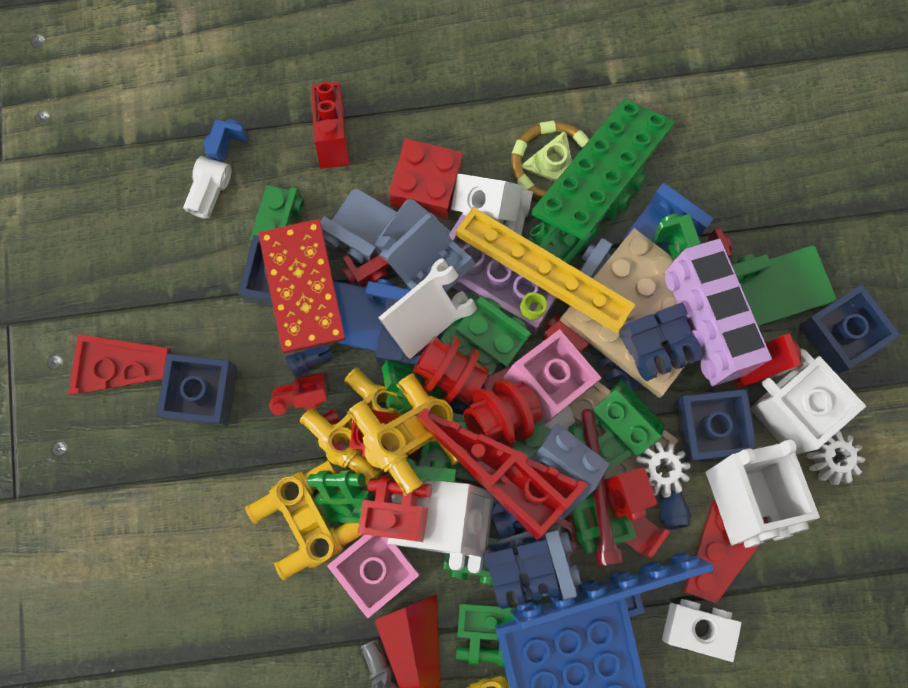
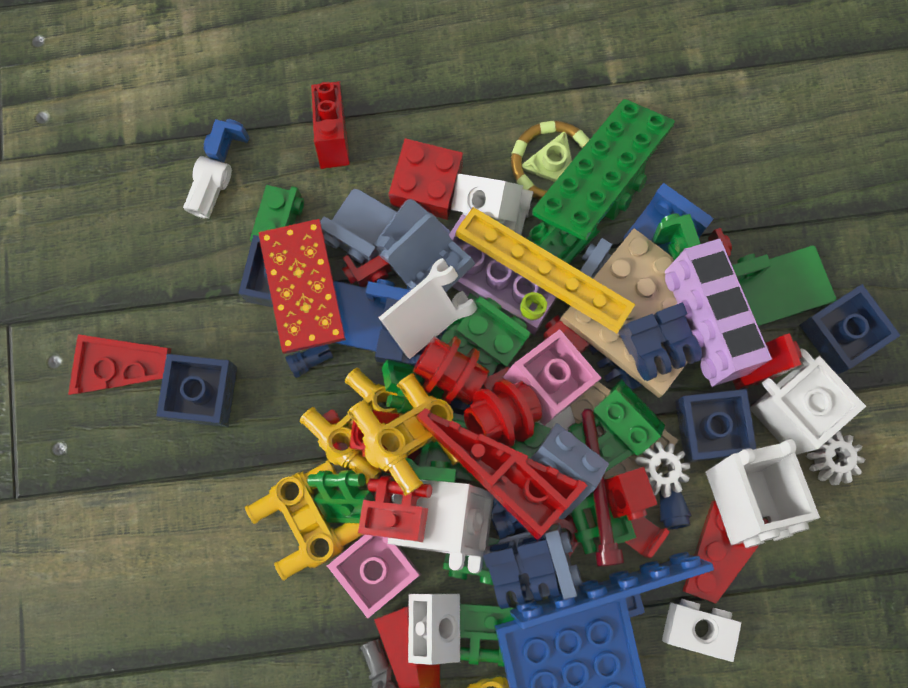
(303, 392): red plate -> none
(434, 628): none -> white brick

